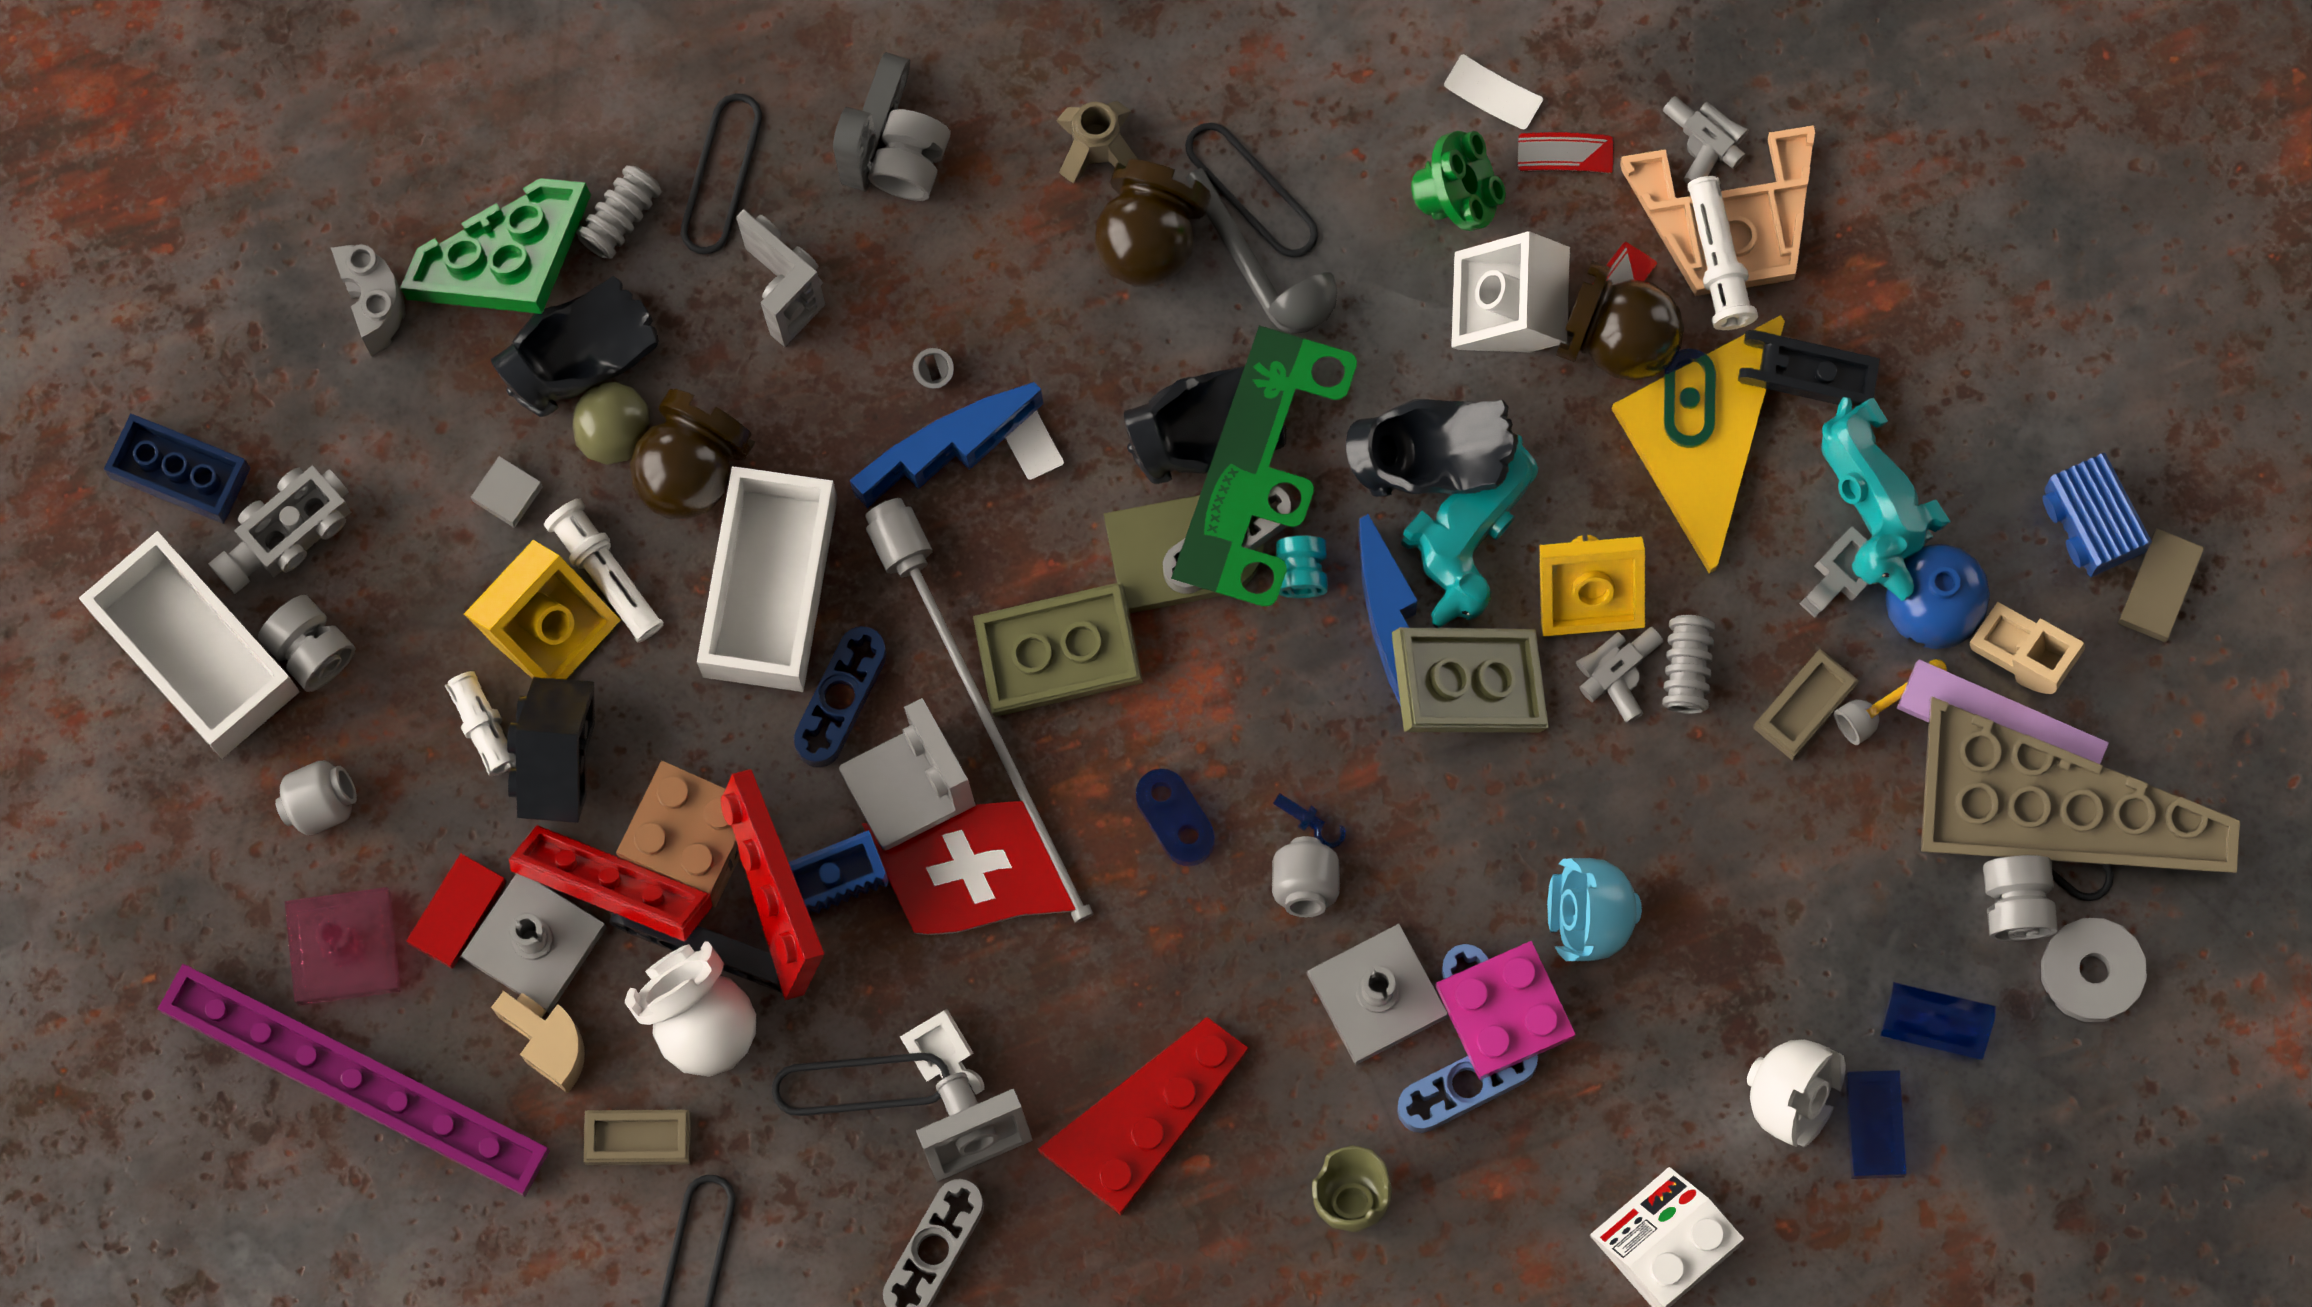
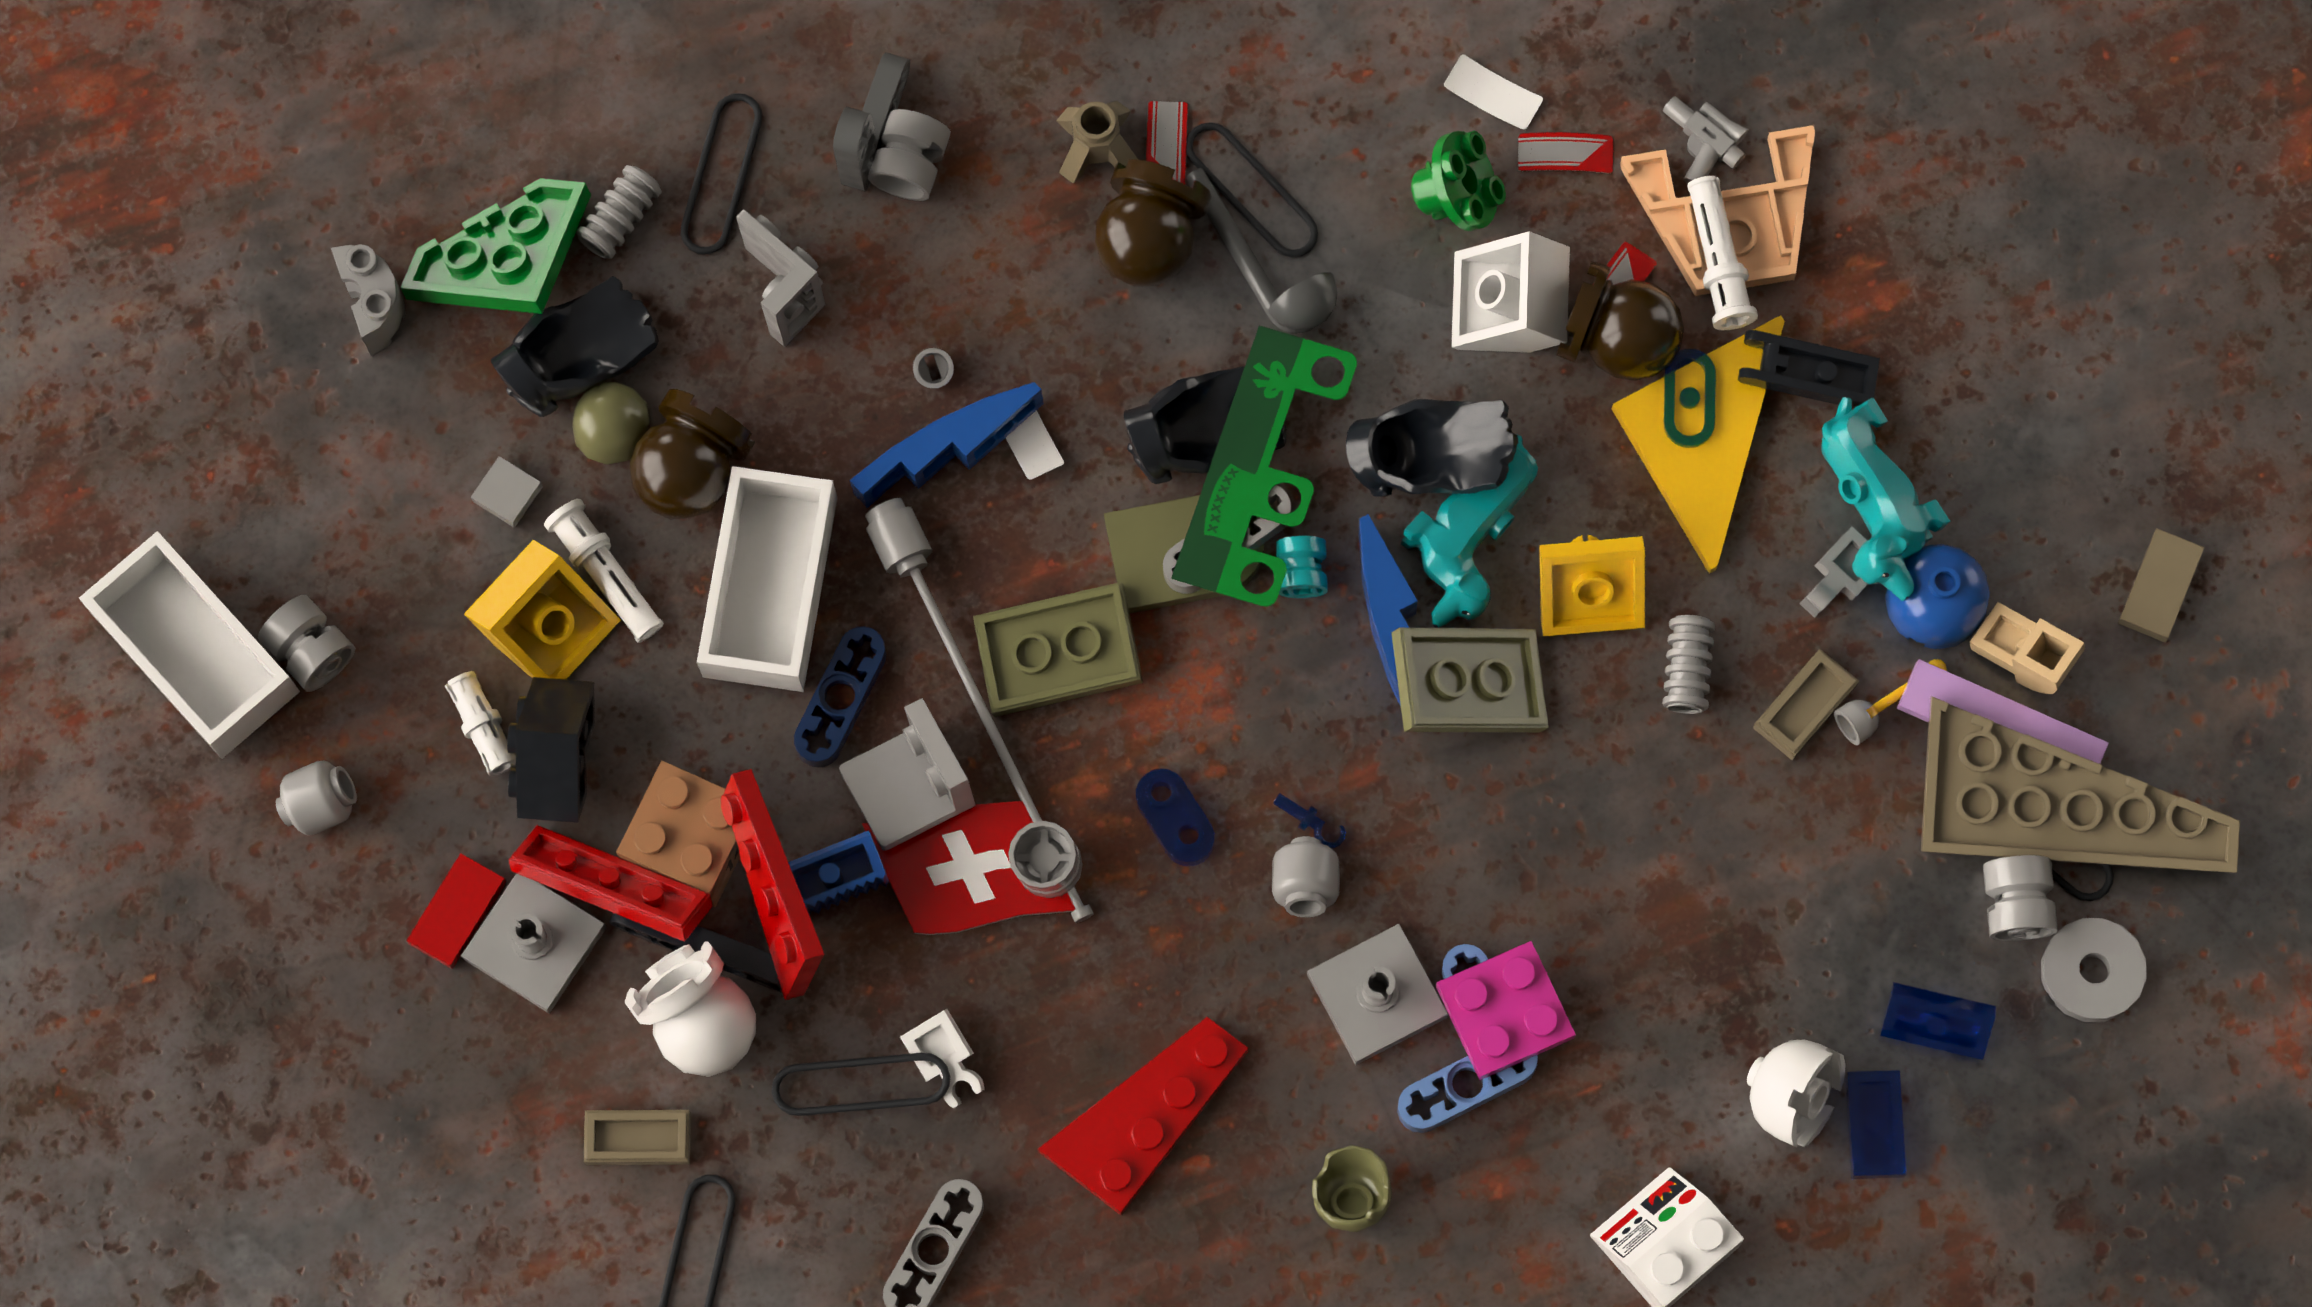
(177, 468): dark blue piece -> none
(285, 517): light grey brick -> none
(342, 946): clear pink tile -> none
(354, 1080): magenta plate -> none
(554, 1043): tan brick -> none
(972, 1129): light grey tile -> none
(1045, 859): none -> light grey wheel
(1168, 136): none -> light grey sticker
(1592, 909): medium azure cylinder -> none
(1616, 671): light grey piece -> none
(2095, 515): blue brick -> none

